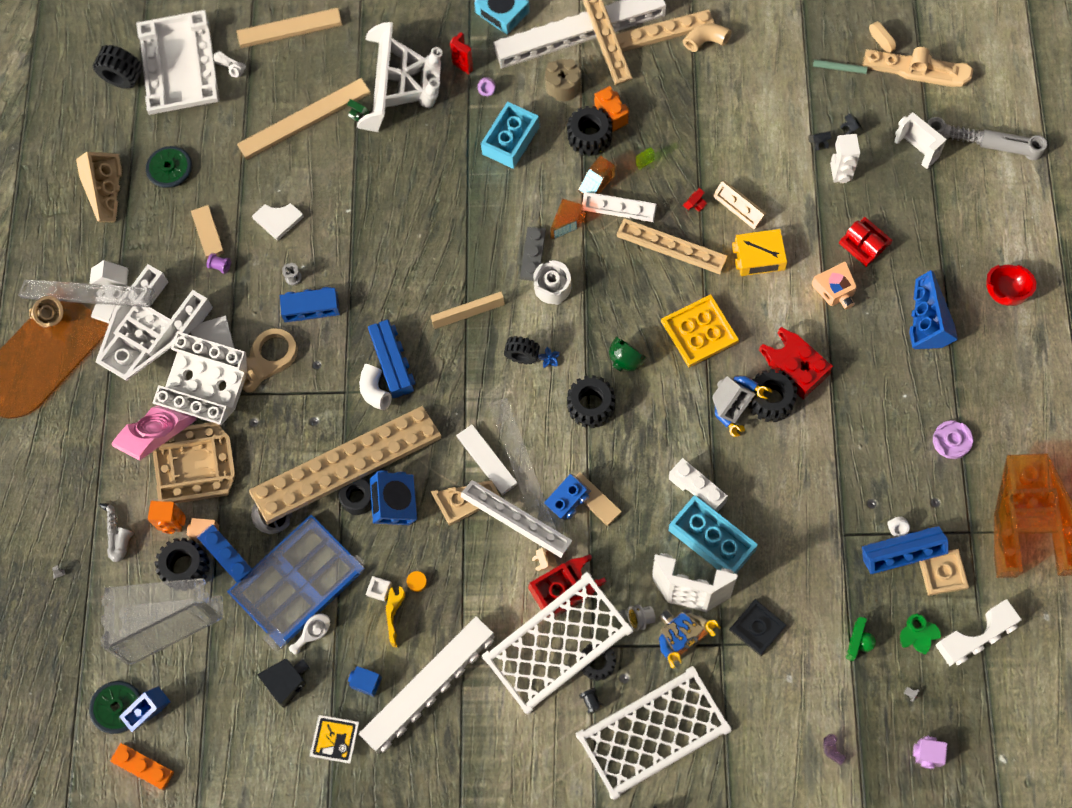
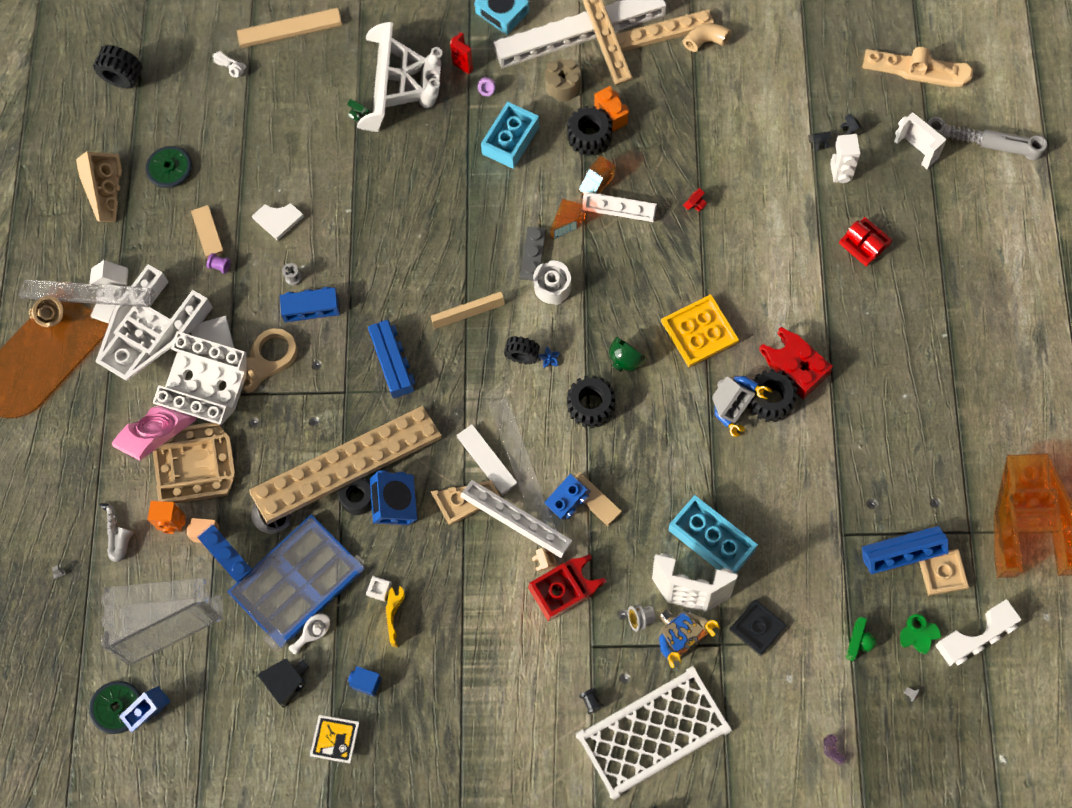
(142, 766): orange plate -> none
(173, 552): black tyre -> none
(178, 62): white slope -> none
(303, 119): tan tile -> none
(370, 389): white cylinder -> none
(416, 581): light orange tile -> none
(427, 685): white brick -> none
(571, 671): white door -> none
(601, 673): black tyre -> none
(645, 158): clear neon green tile -> none
(672, 246): tan plate -> none
(689, 478): white arch -> none
(739, 204): plate -> none
(759, 252): yellow brick -> none
(836, 286): light nougat torso -> none
(840, 66): sand green bar -> none
(882, 36): tan tile -> none
(898, 526): white tile -> none
(930, 752): lavender brick -> none
(932, 320): blue wedge -> none
(952, 439): lavender tile -> none
(1010, 284): red cylinder -> none

